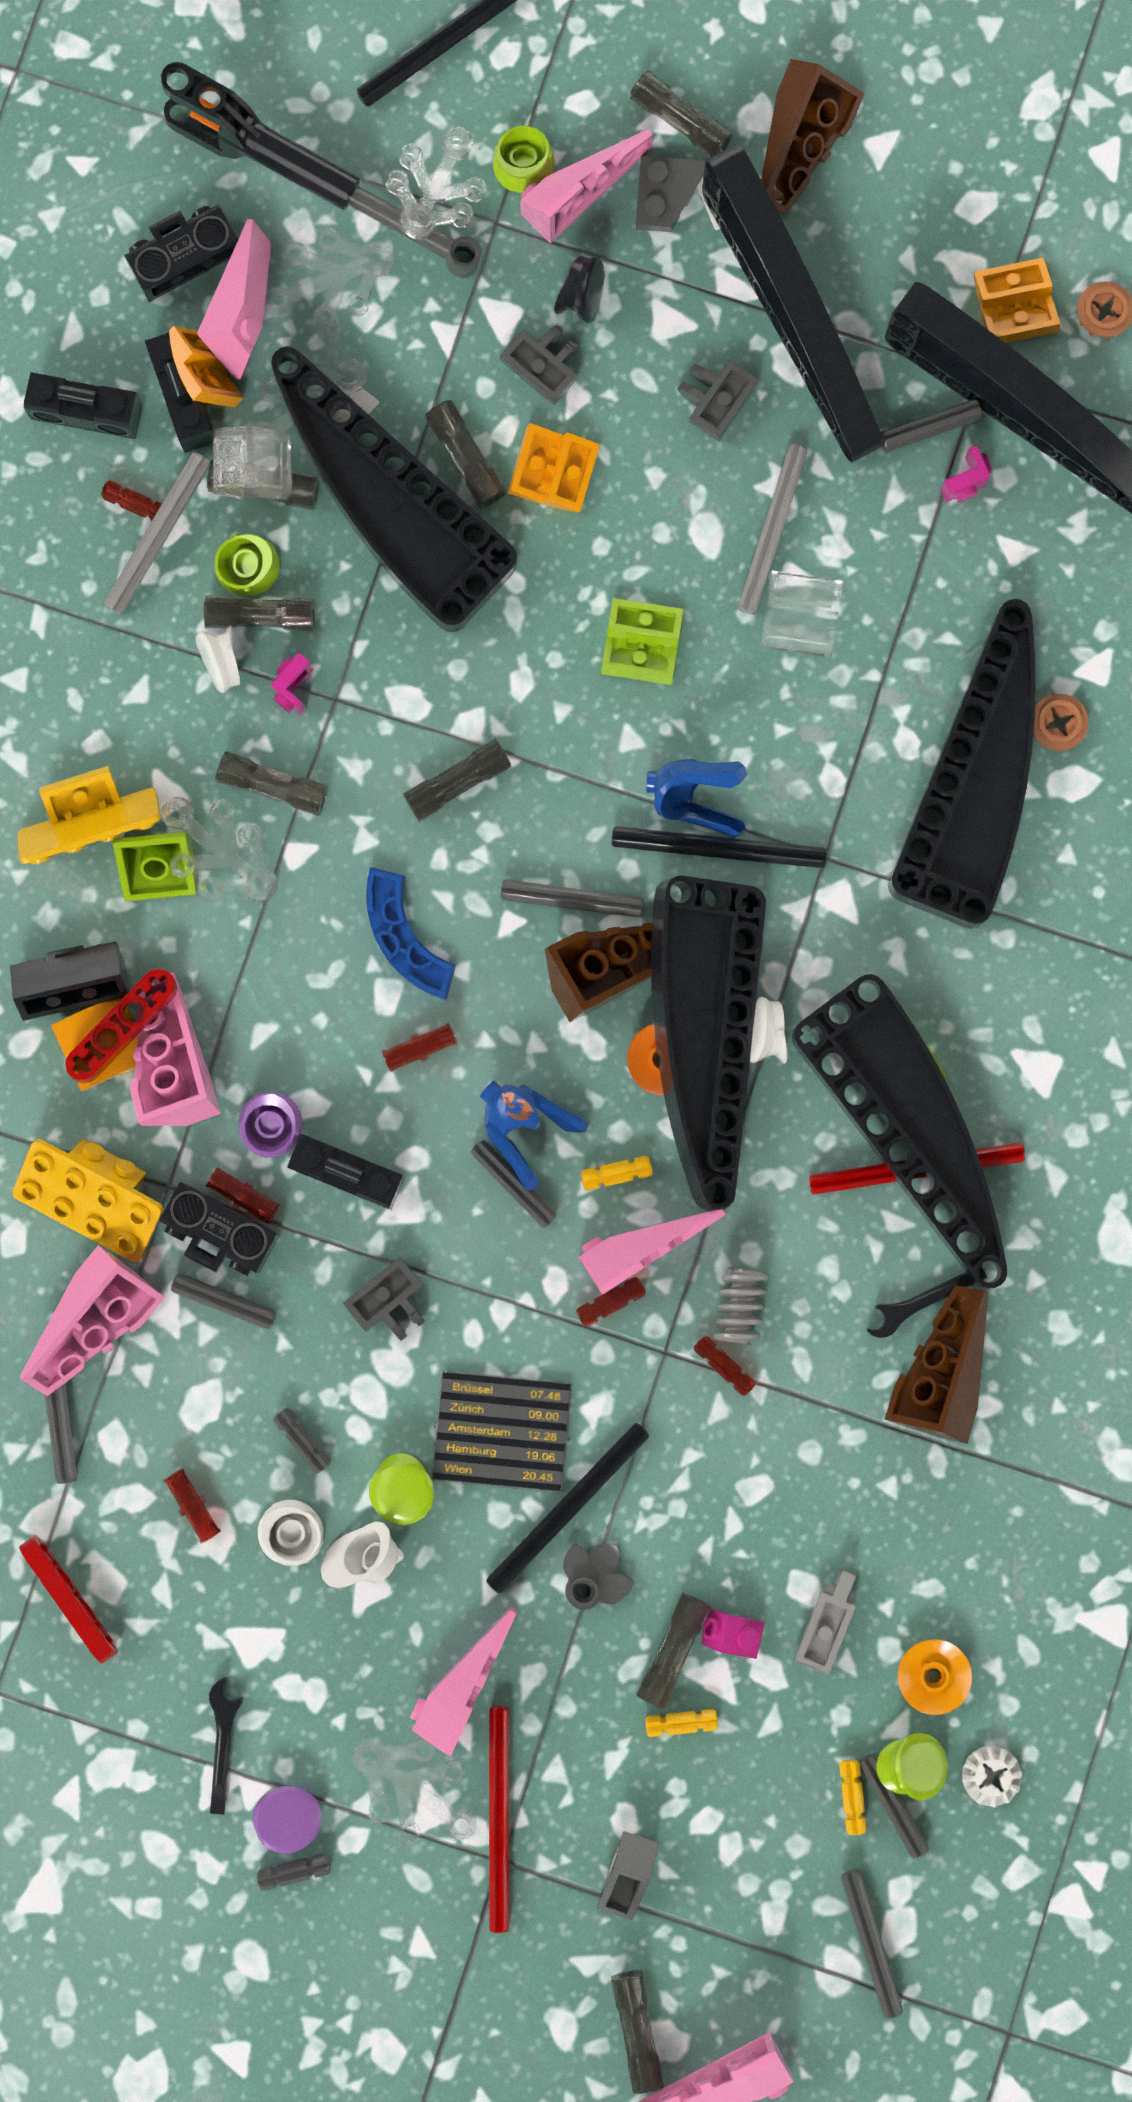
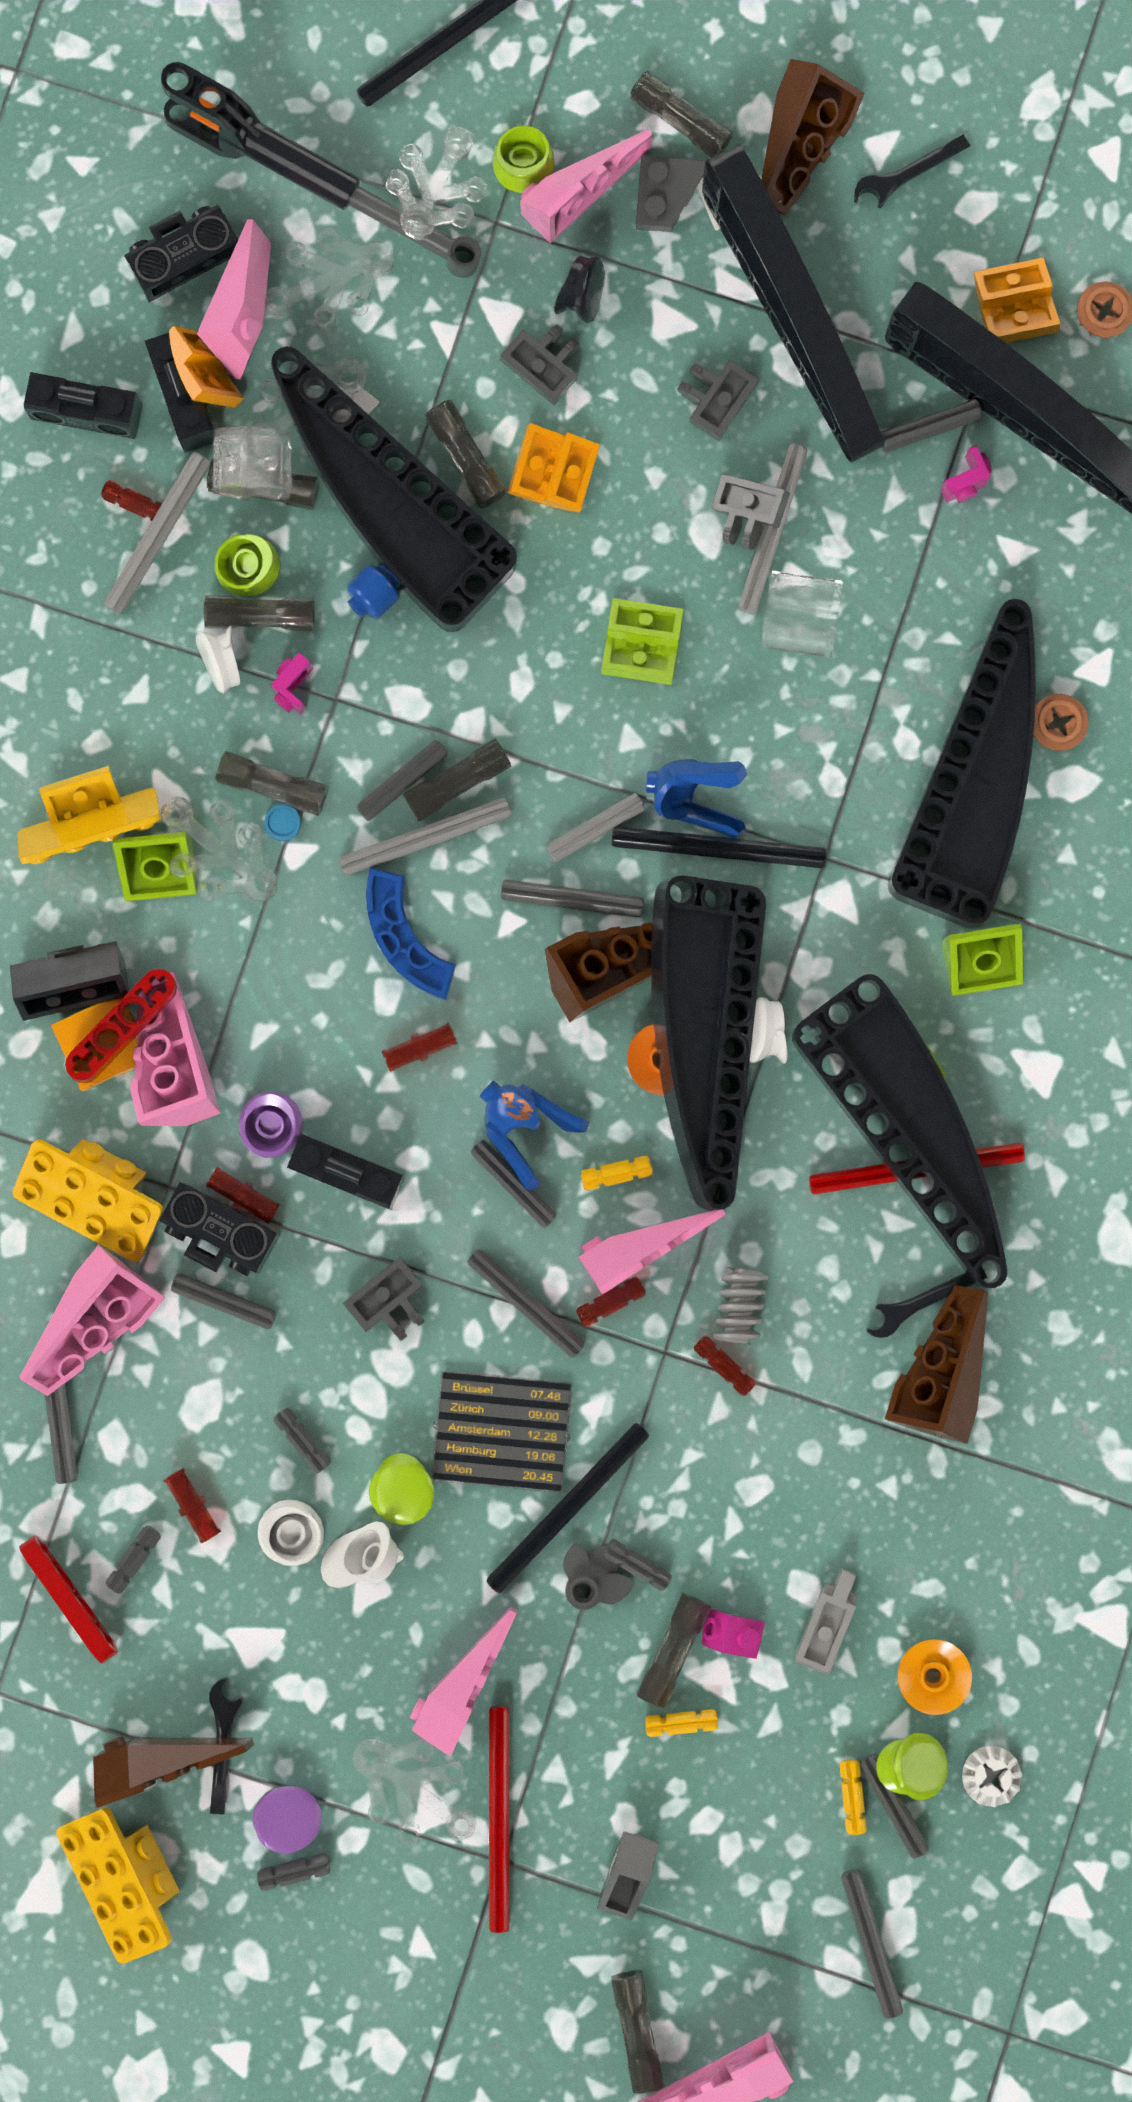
(122, 1881): none -> yellow bracket
(133, 1559): none -> dark grey axle
(134, 1765): none -> reddish brown wedge
(282, 822): none -> dark azure piece
(373, 591): none -> blue head
(402, 780): none -> dark grey axle
(425, 836): none -> light grey axle
(525, 1303): none -> dark grey axle
(595, 827): none -> light grey axle
(637, 1565): none -> dark grey axle
(748, 501): none -> hinge
(884, 185): none -> black piece
(984, 959): none -> lime slope

